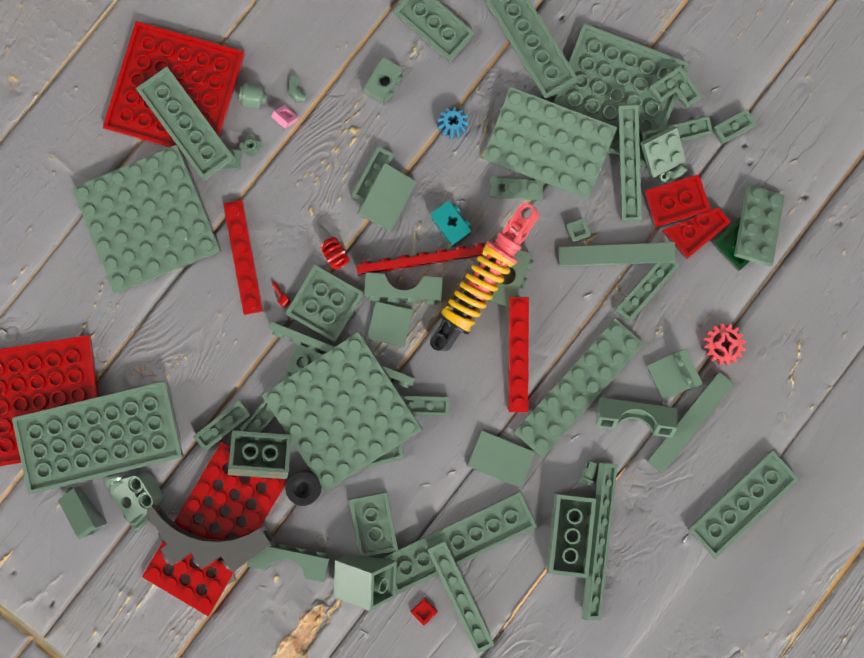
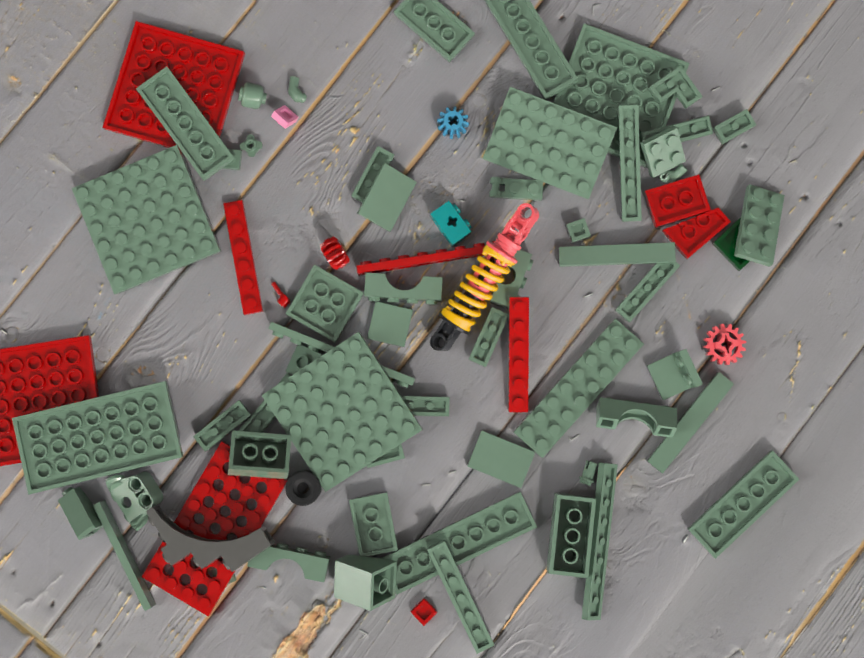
(124, 555): none -> sand green tile
(384, 70): sand green brick -> none
(488, 337): none -> sand green plate

